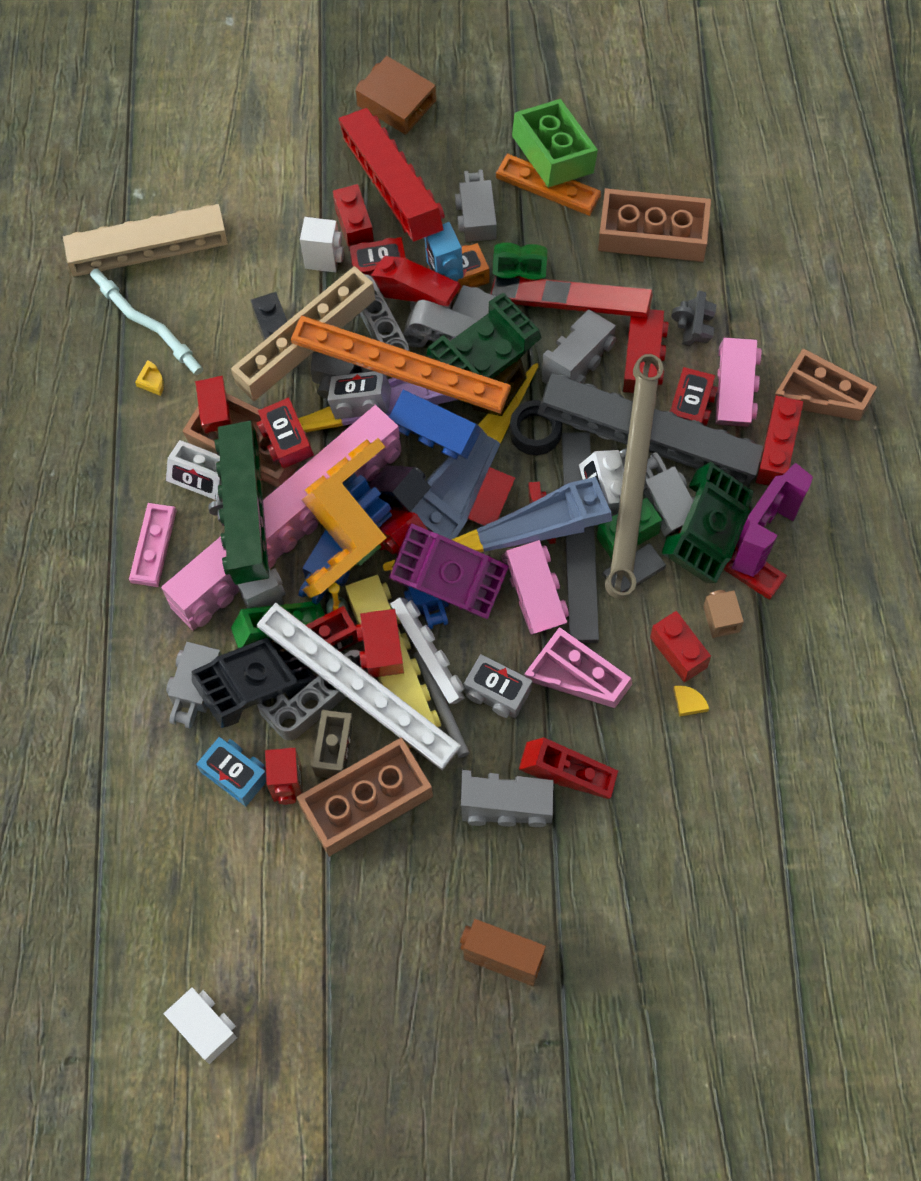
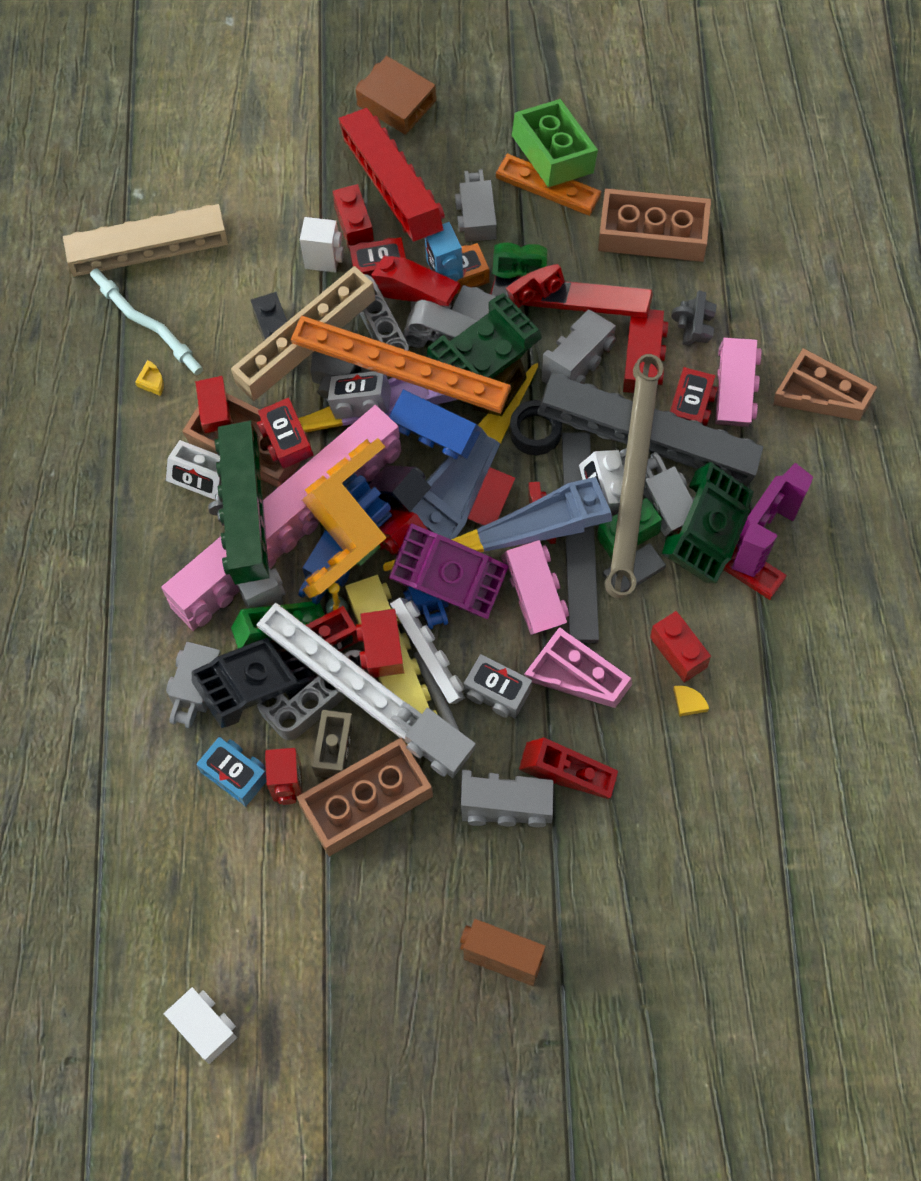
(152, 545): bright pink tile -> none
(434, 740): none -> light grey brick
(541, 281): none -> red slope
(723, 613): medium nougat brick -> none
(779, 439): red brick -> none

